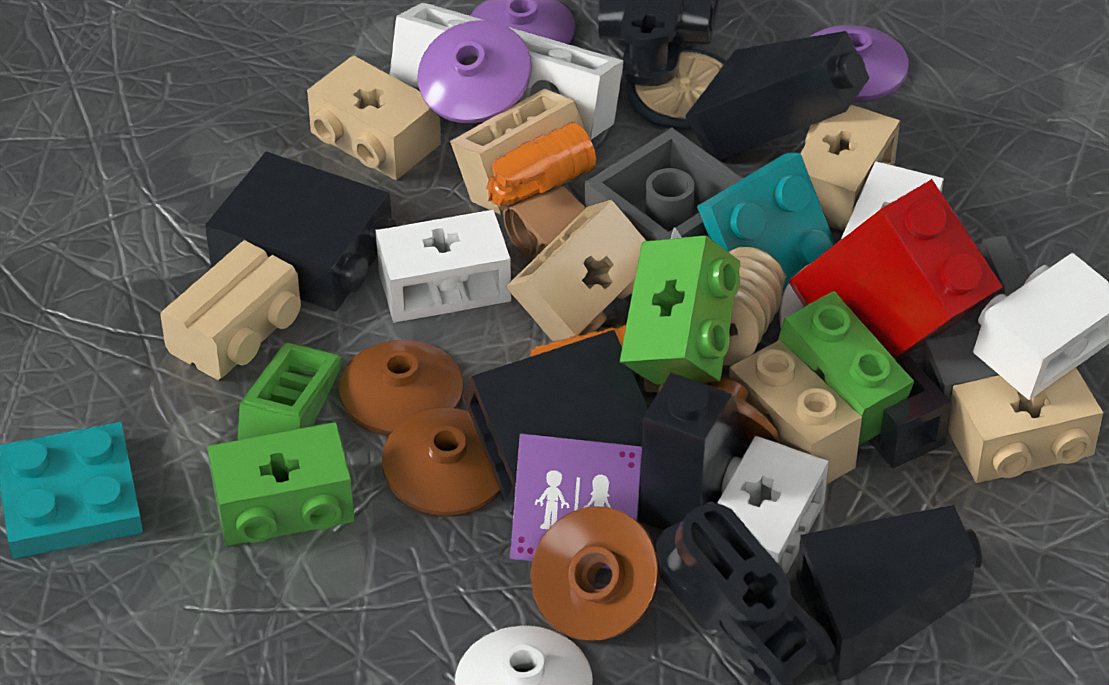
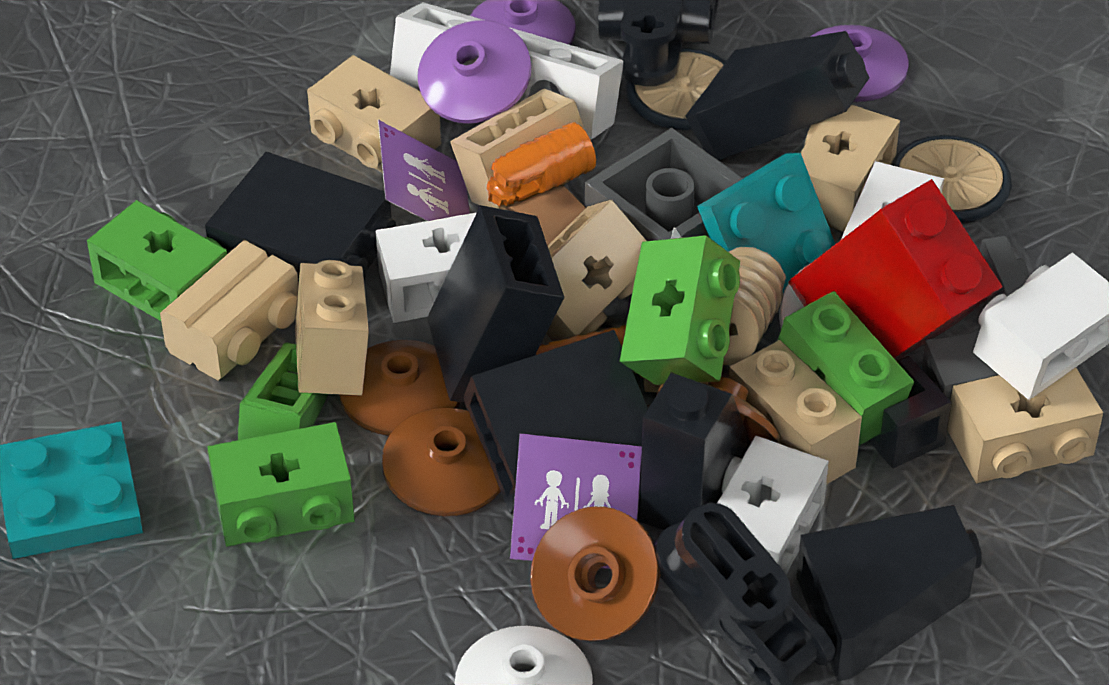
(150, 257): none -> bright green brick
(331, 328): none -> tan brick
(420, 177): none -> medium lavender sticker
(494, 298): none -> black brick
(973, 173): none -> tan wheel

